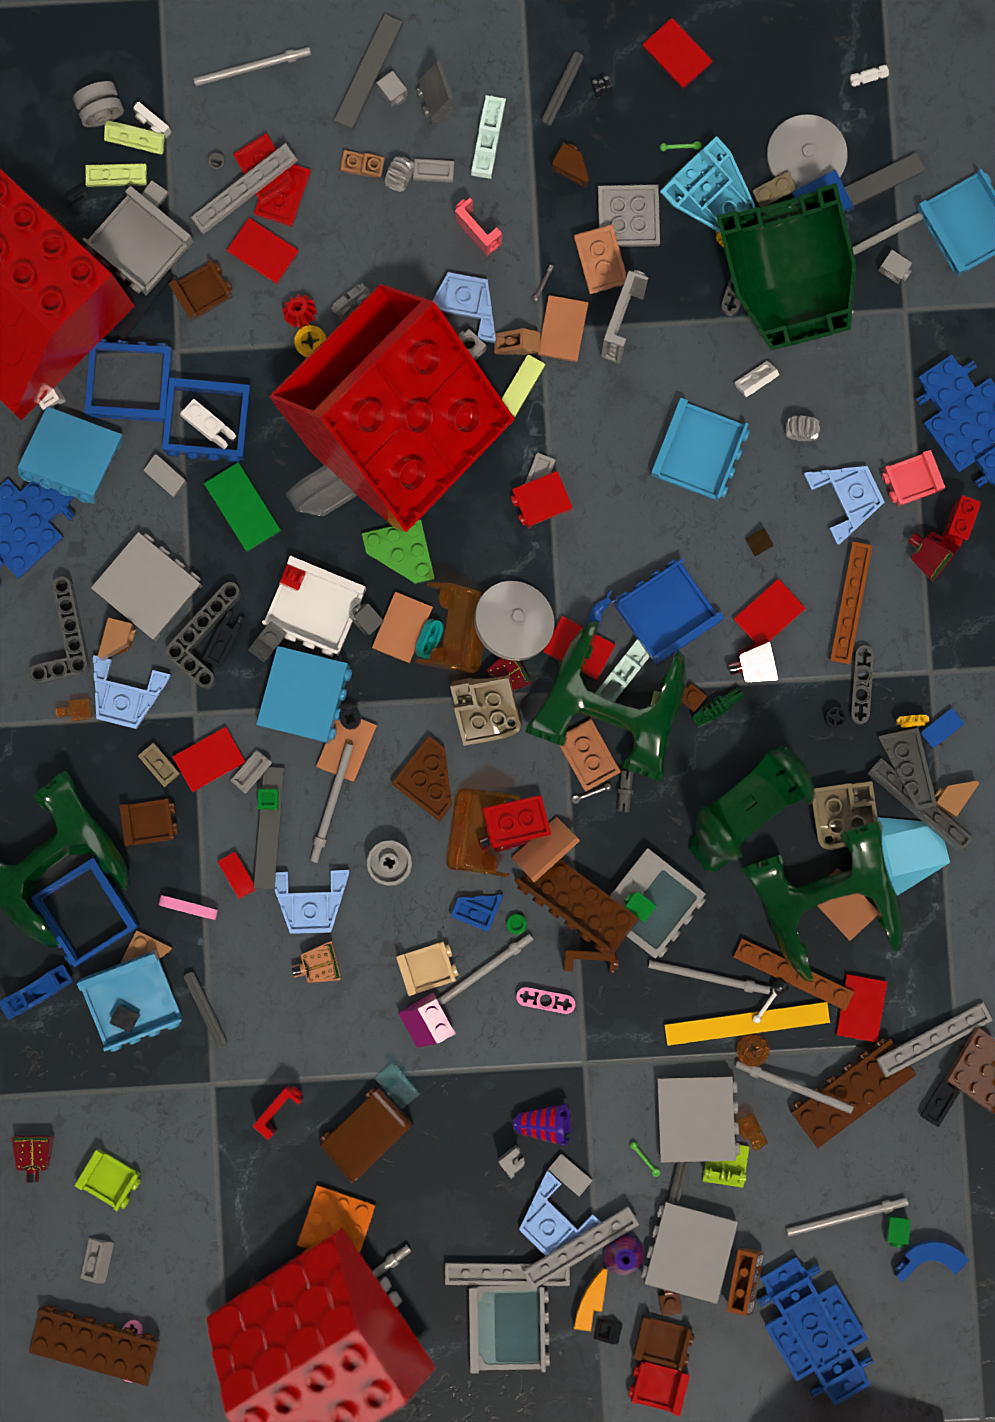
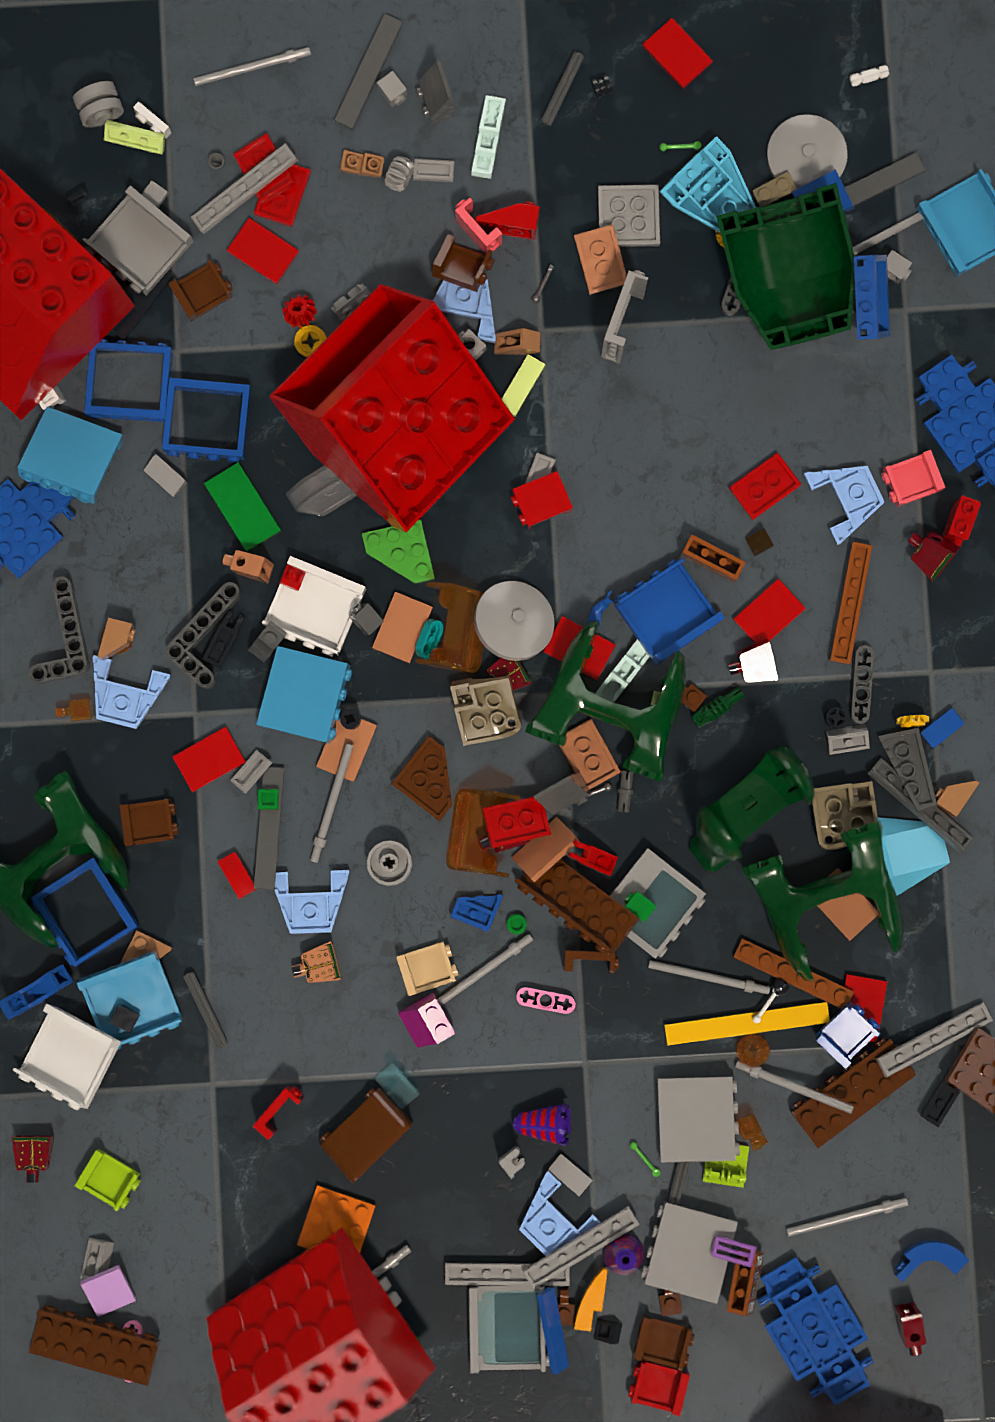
(68, 1058): none -> white panel
(108, 1290): none -> lavender tile
(116, 175): yellowish green tile -> none
(147, 585): light grey panel -> none
(159, 764): dark tan plate -> none
(188, 907): bright pink beam -> none
(206, 423): white hinge -> none
(249, 565): none -> nougat torso
(462, 265): none -> reddish brown panel
(513, 221): none -> red slope
(552, 1330): none -> blue tile
(563, 328): nougat tile -> none
(564, 794): none -> dark grey slope
(566, 1309): none -> reddish brown plate
(571, 164): reddish brown slope -> none
(594, 858): none -> red hinge
(700, 451): dark azure panel -> none
(713, 558): none -> dark orange brick
(751, 1255): none -> medium lavender tile
(756, 378): white plate -> none
(765, 486): none -> red tile
(802, 428): light grey gear -> none
(847, 739): none -> light grey slope
(847, 1033): none -> panel
(872, 296): none -> blue window
(897, 1231): green brick -> none
(911, 1327): none -> dark red torso

